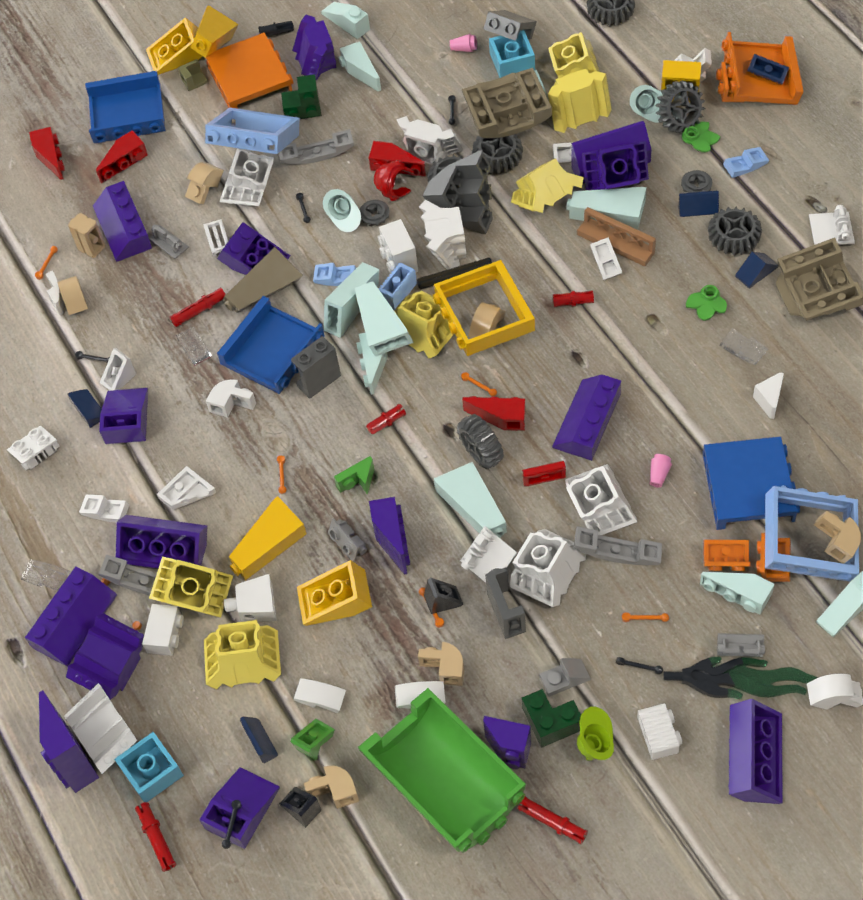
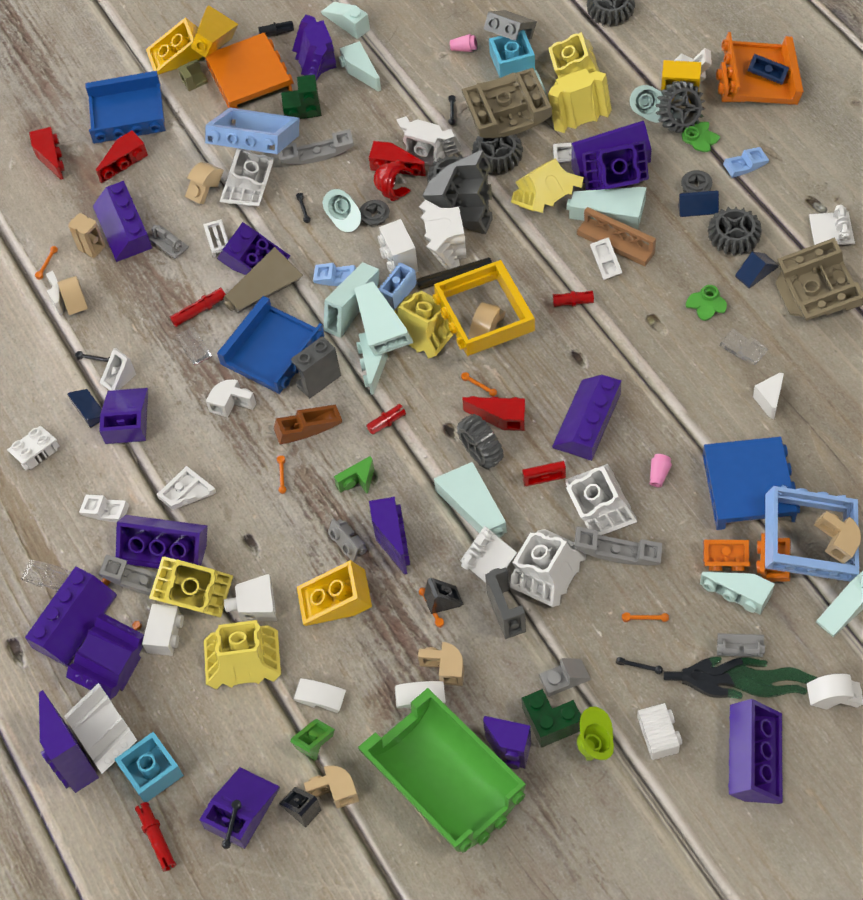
(259, 738): dark blue slope -> none
(267, 539): yellow slope -> none
(306, 423): none -> dark orange slope
(560, 824): red pin -> none

